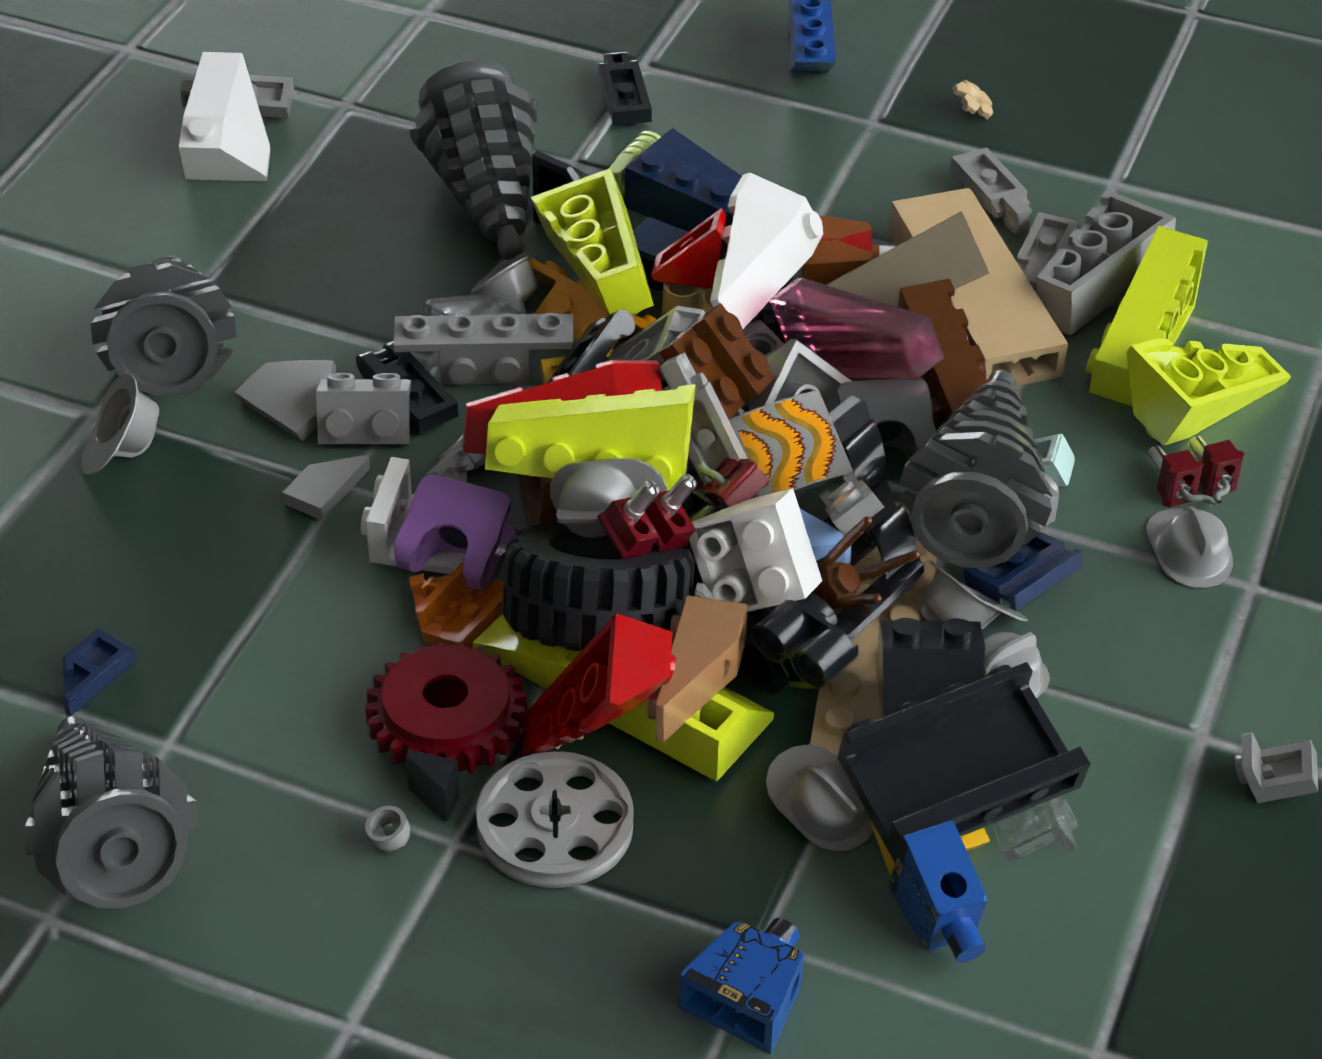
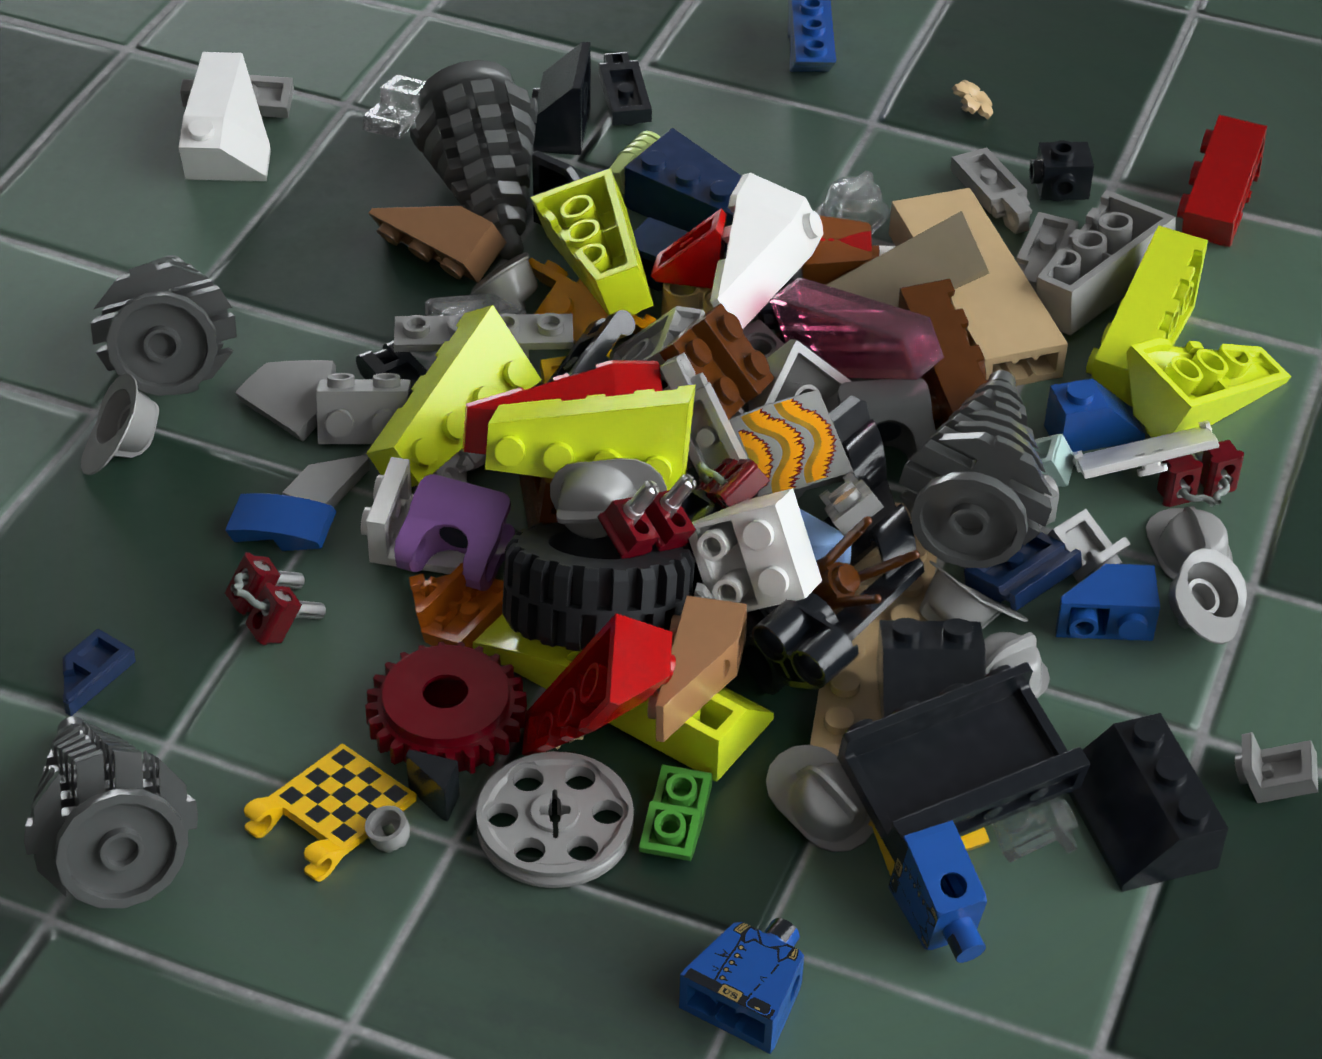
(268, 597): none -> dark red piece
(286, 519): none -> blue slope
(331, 804): none -> yellow flag
(396, 107): none -> clear slope
(447, 234): none -> medium nougat slope
(470, 366): none -> neon yellow wedge
(564, 103): none -> black slope
(676, 813): none -> bright green slope
(855, 200): none -> clear piece
(1062, 170): none -> black brick
(1084, 534): none -> light grey bracket
(1090, 416): none -> blue slope
(1111, 604): none -> blue slope
(1146, 452): none -> white door
(1148, 805): none -> black slope
(1209, 596): none -> light grey piece
(1222, 180): none -> red wedge

